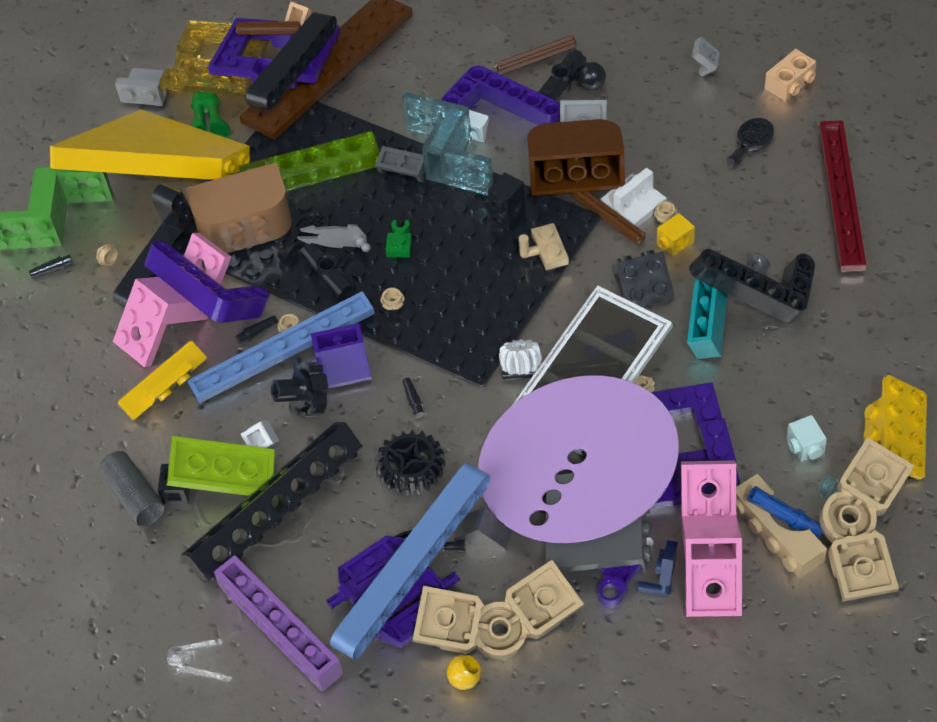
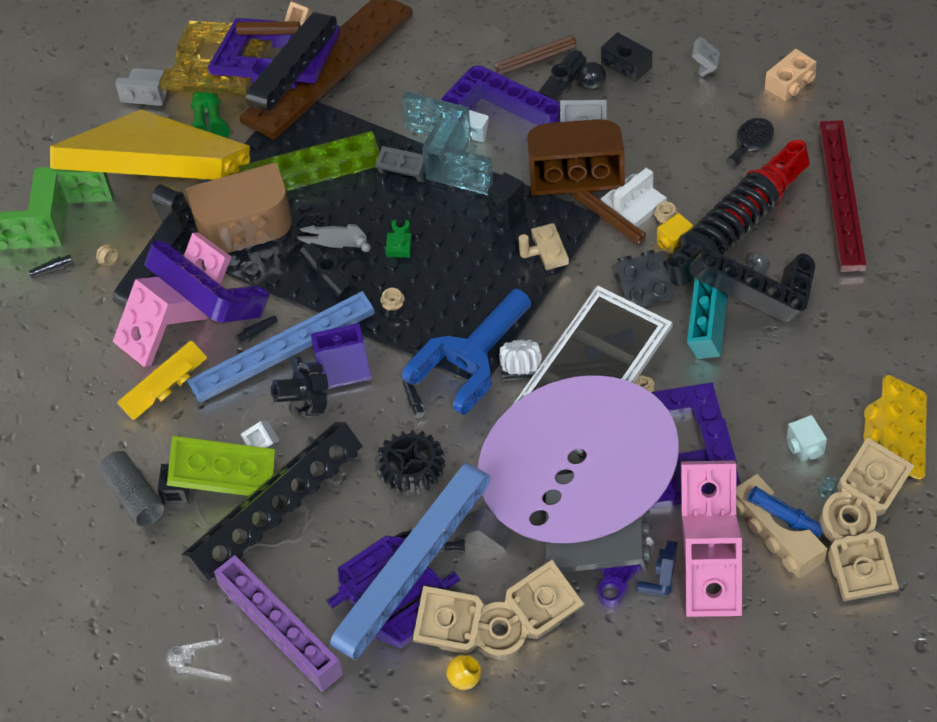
(287, 321): tan plate -> none
(469, 353): none -> blue piece
(626, 57): none -> black brick
(739, 210): none -> black piece

